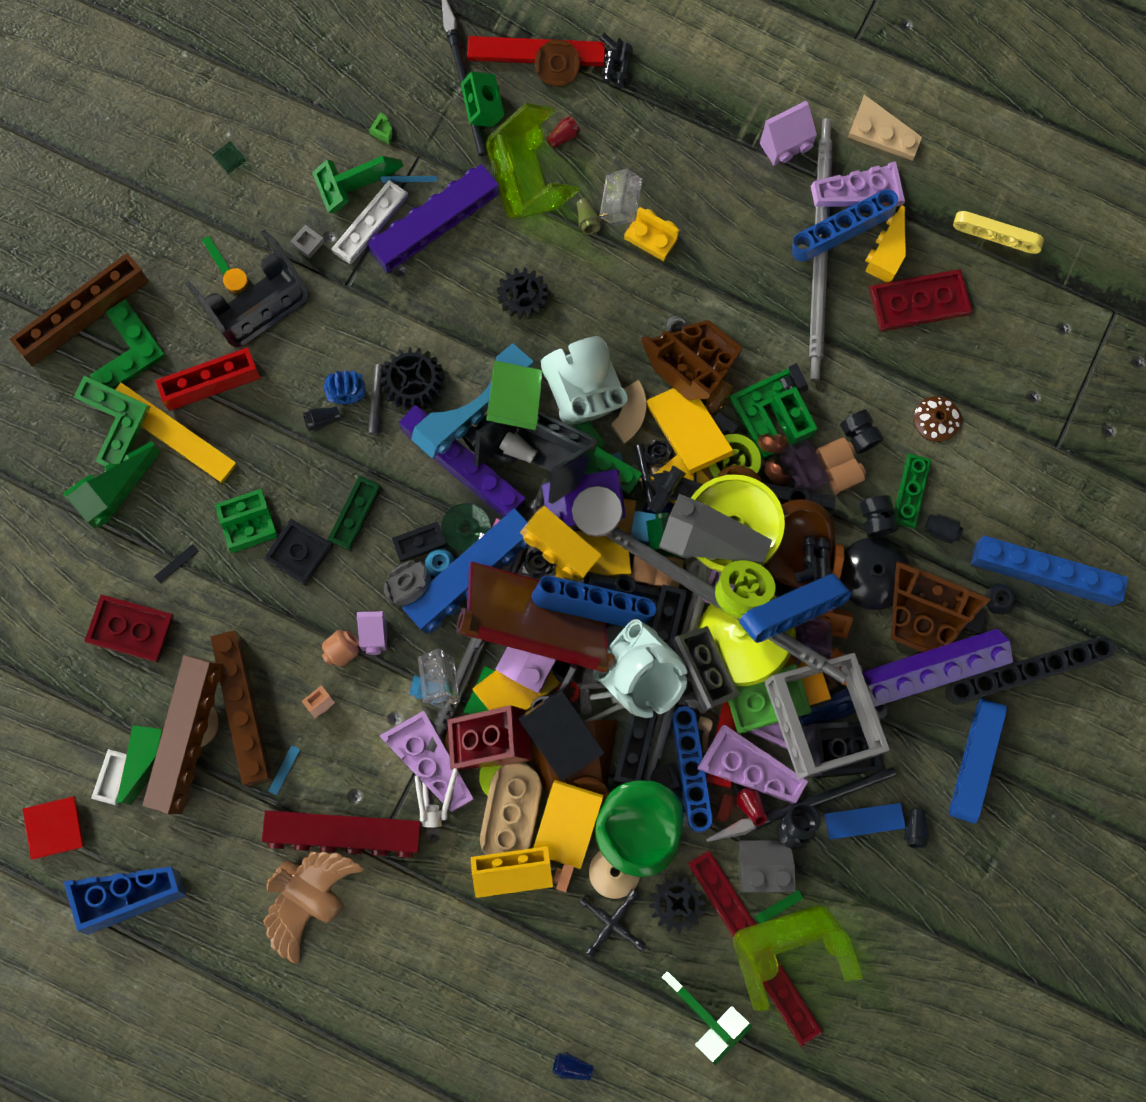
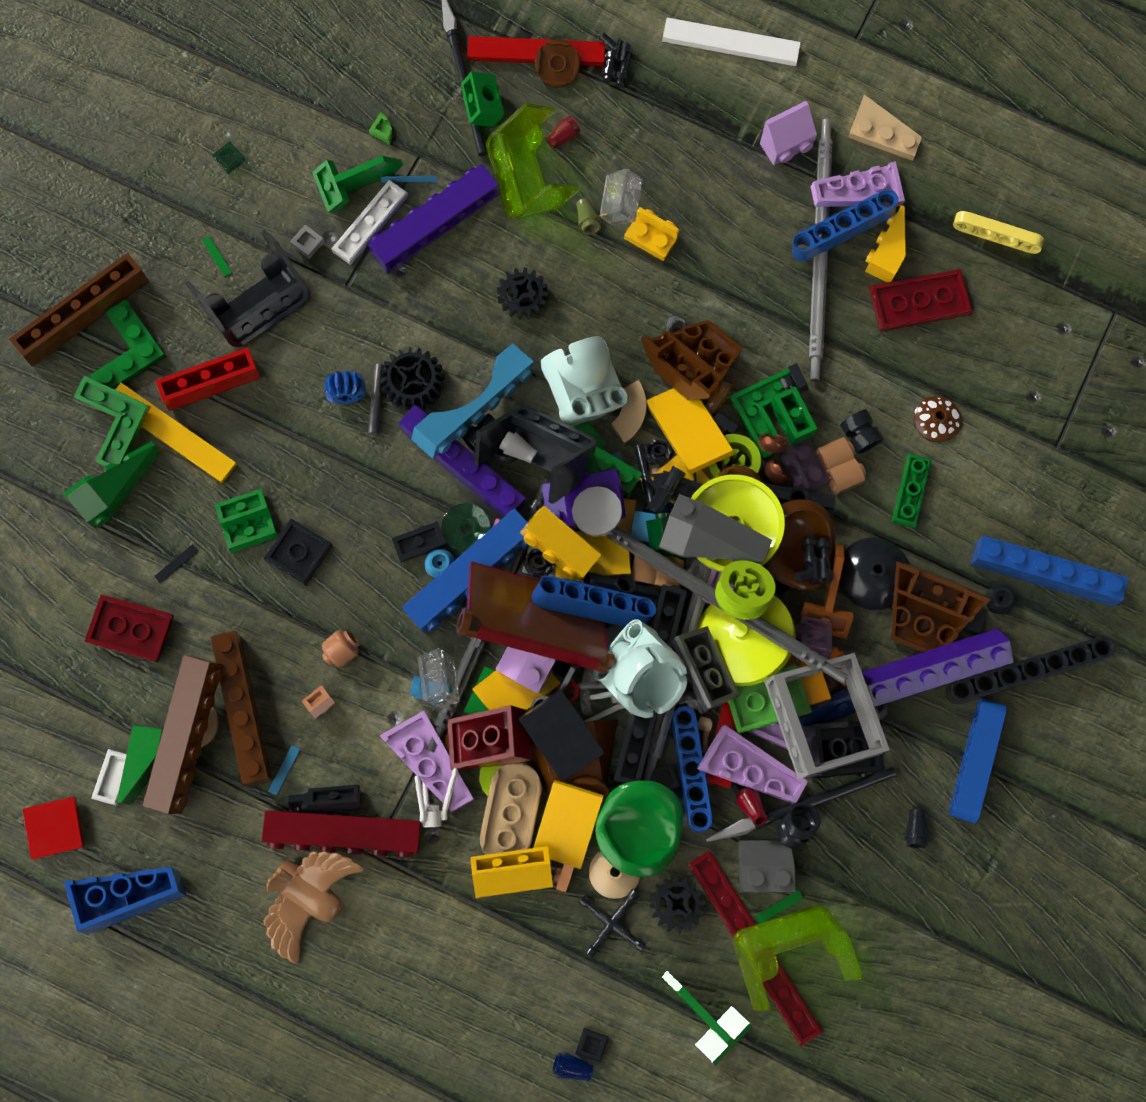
(235, 280): light orange tile -> none
(320, 417): black cone -> none
(326, 799): none -> black hinge
(354, 513): dark green tile -> none
(372, 632): lavender slope -> none
(407, 583): dark grey tile -> none
(514, 395): bright green tile -> none
(592, 1045): none -> black tile
(724, 808): clear red tile -> none
(731, 41): none -> white tile
(794, 608): blue beam -> none
(864, 821): blue tile -> none
(879, 516): black wheel -> none
(943, 528): black brick -> none

